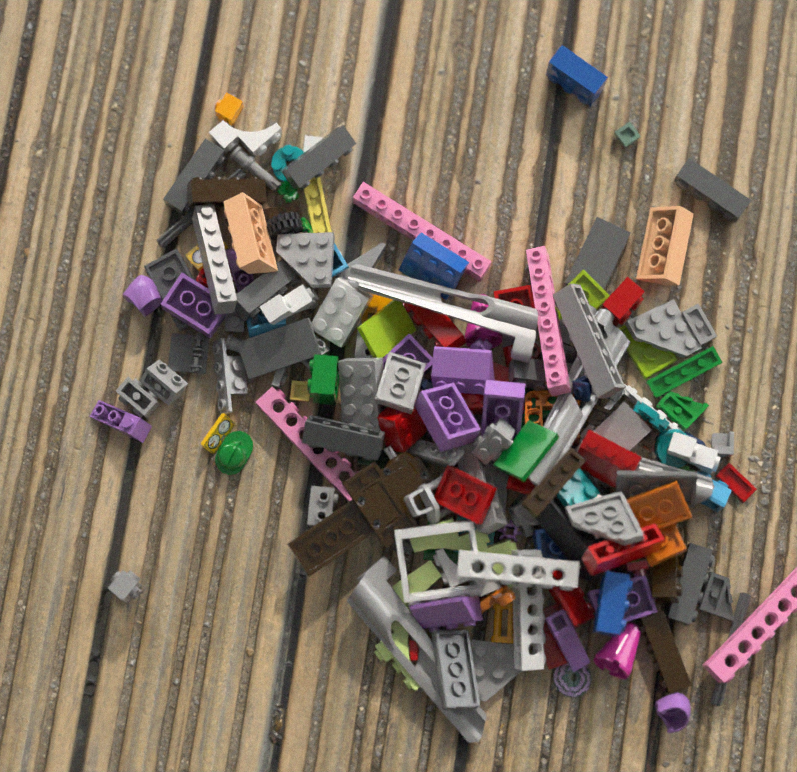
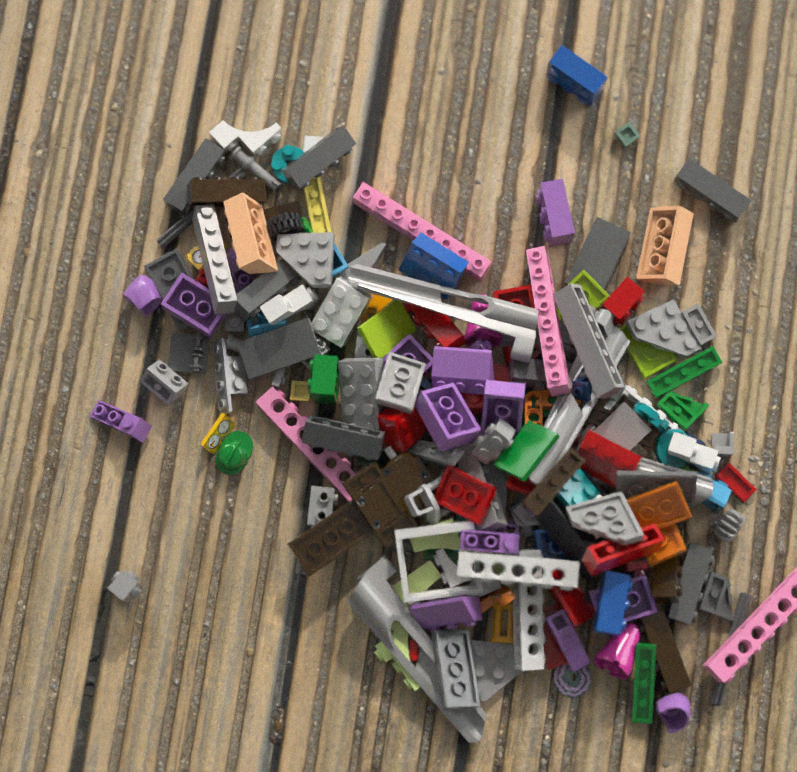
(133, 394): light grey brick -> none
(228, 109): light orange brick -> none
(288, 192): green plant -> none
(489, 542): none -> medium lavender slope
(555, 213): none -> medium lavender brick
(644, 683): none -> green plate
(729, 525): none -> light grey gear

